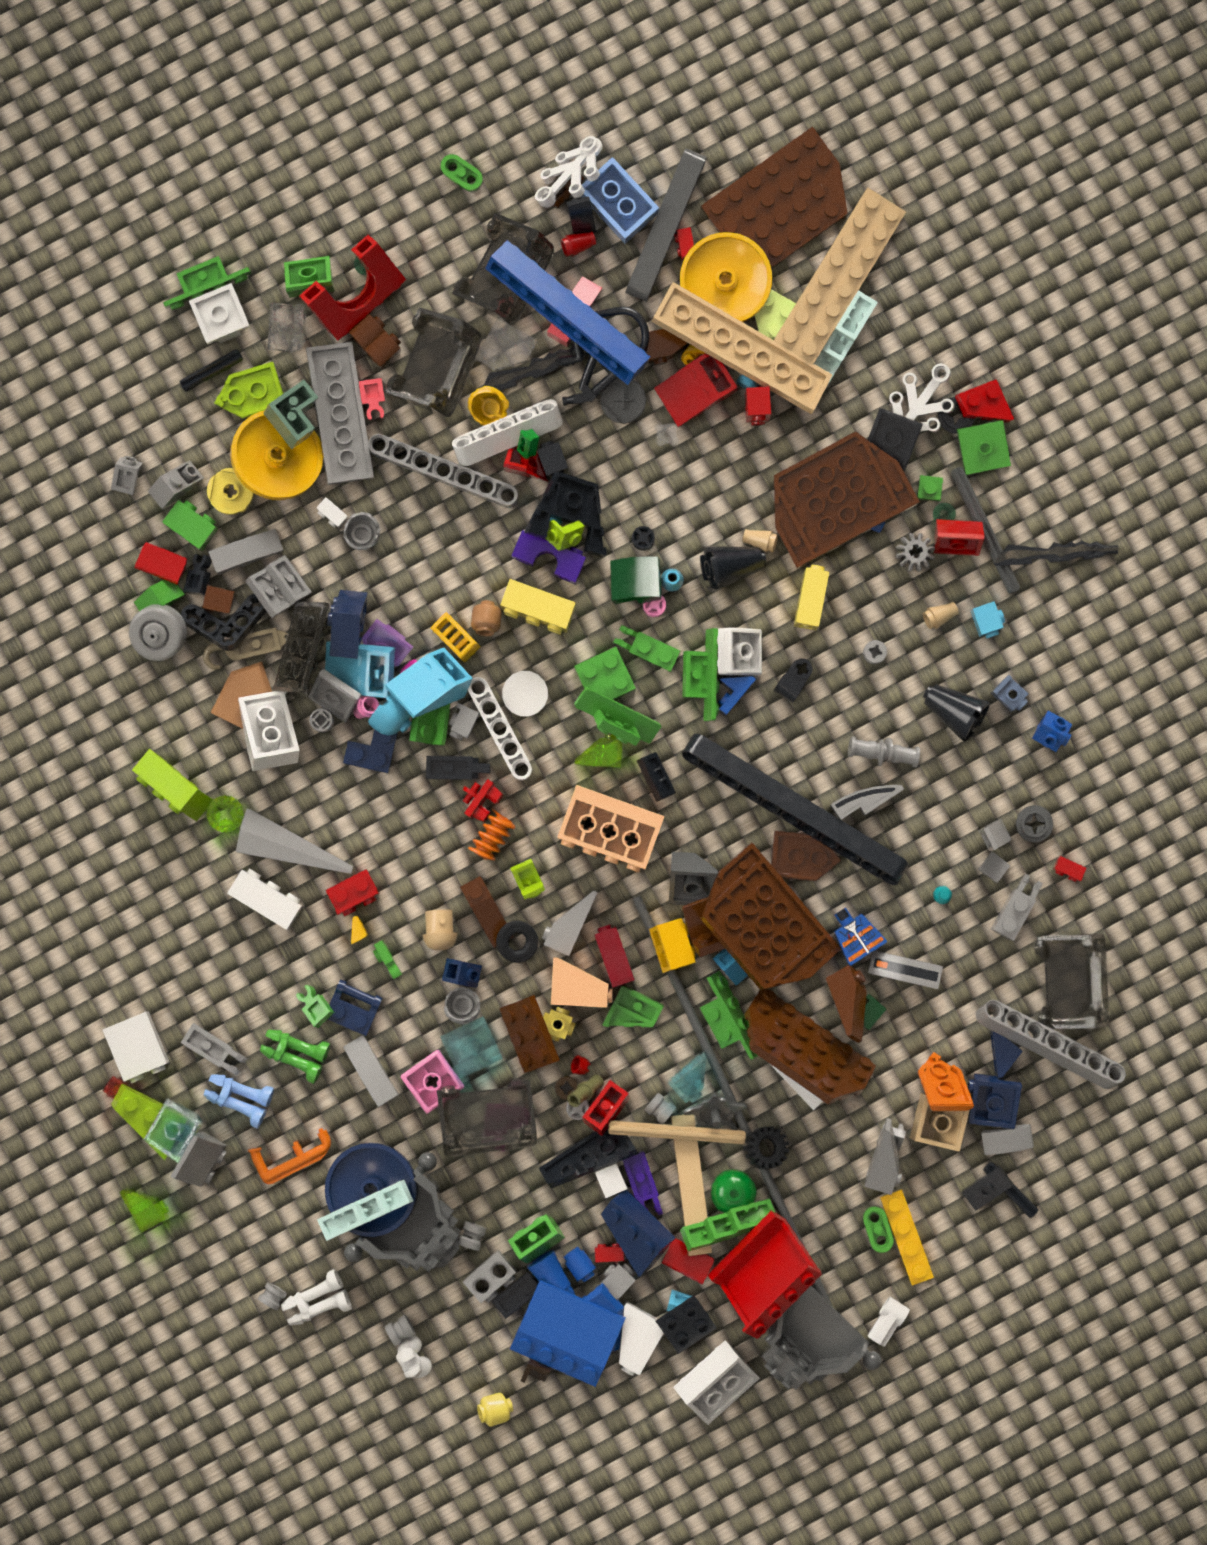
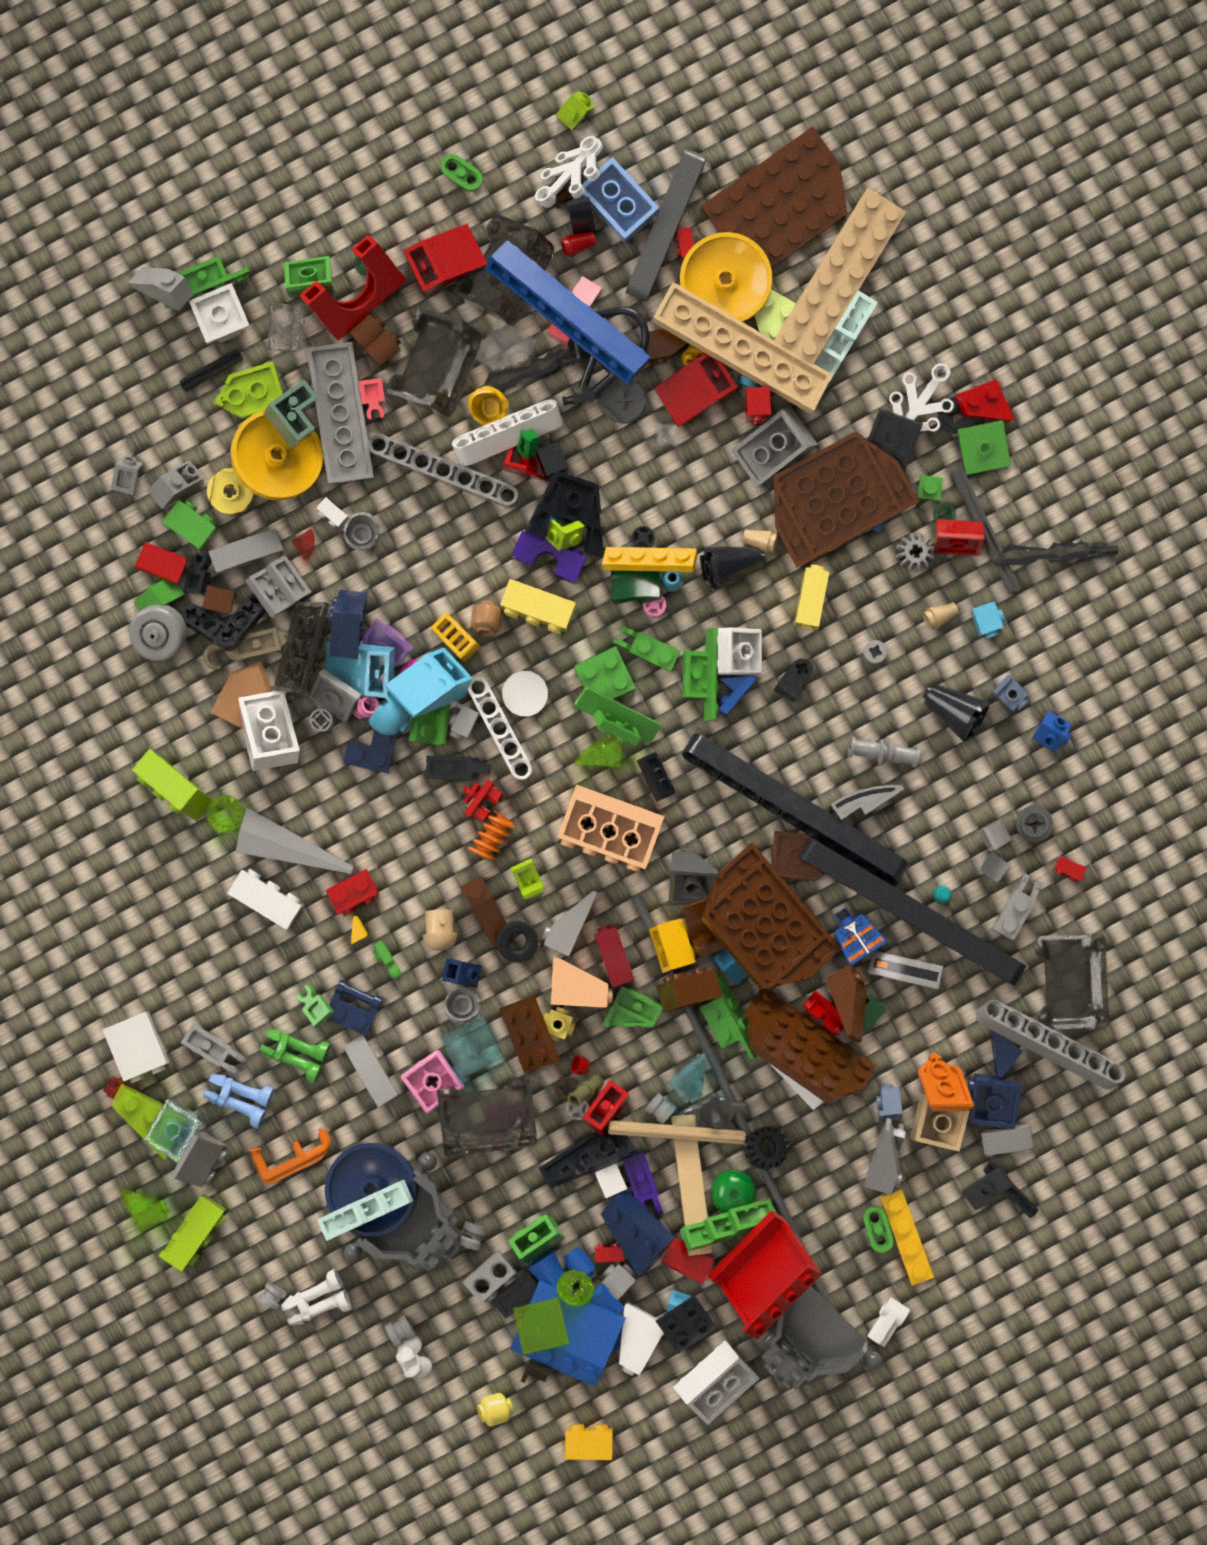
(163, 286): none -> light grey slope
(193, 1233): none -> lime wedge
(305, 544): none -> clear red tile
(445, 258): none -> red slope
(540, 1326): none -> clear neon green plate
(565, 1291): none -> clear neon green gear
(575, 109): none -> lime bracket
(588, 1442): none -> yellow brick
(649, 559): none -> yellow plate
(688, 989): none -> reddish brown brick
(774, 446): none -> light grey slope
(821, 1008): none -> red hinge
(889, 1103): none -> sand blue brick
(912, 911): none -> black beam

